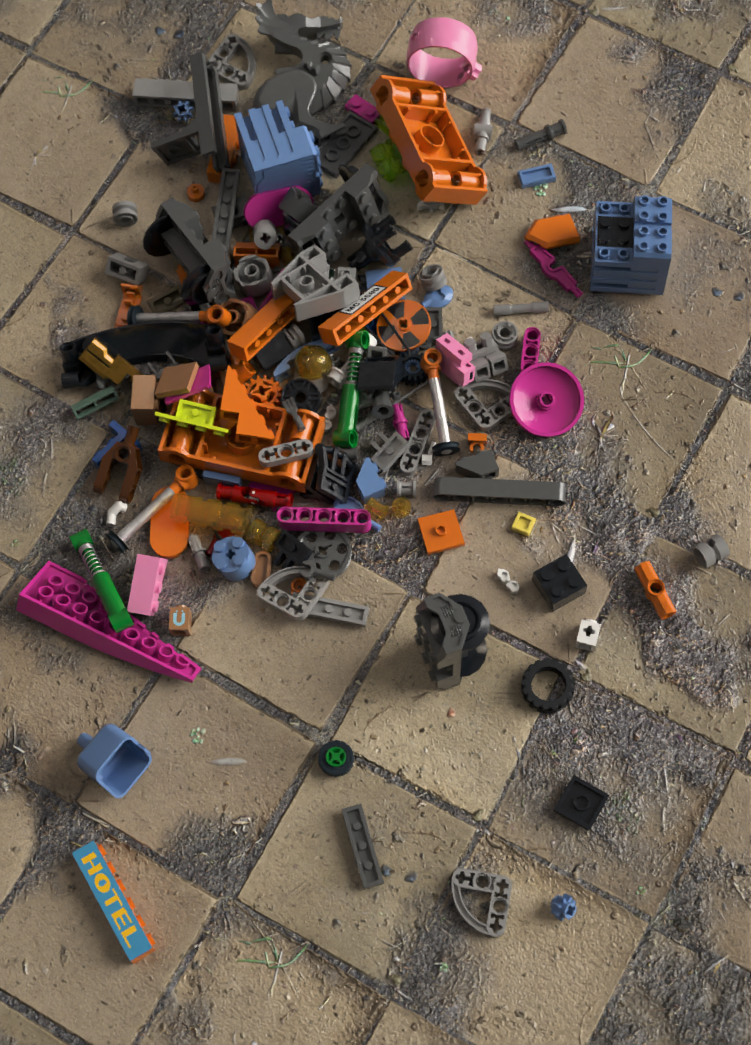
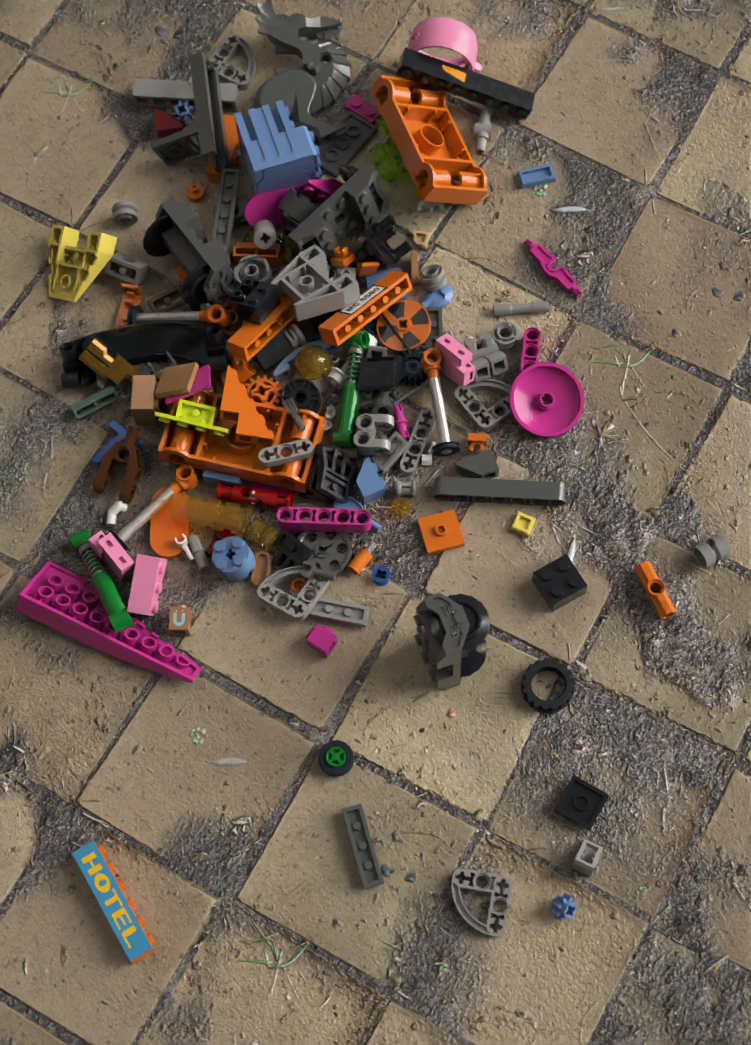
(76, 267): none -> light yellow wedge
(113, 554): none -> bright pink piece
(113, 759): medium blue piece -> none
(166, 125): none -> dark red slope
(183, 545): none -> white hand
(254, 300): none -> black slope
(319, 189): none -> dark pink slope
(321, 640): none -> dark pink brick
(342, 257): none -> orange tile
(361, 559): none -> orange piece
(367, 268): none -> orange slope
(376, 423): none -> light grey piece
(377, 508): clear yellow bush -> none
(378, 581): none -> blue bush
(414, 267): none -> medium nougat tile
(421, 239): none -> tan tile
(465, 83): none -> black brick
(504, 578): white piece -> none
(548, 132): dark grey pin -> none
(553, 232): orange tile -> none
(587, 642): white brick -> none
(587, 857): none -> light grey slope
(631, 245): medium blue piece -> none

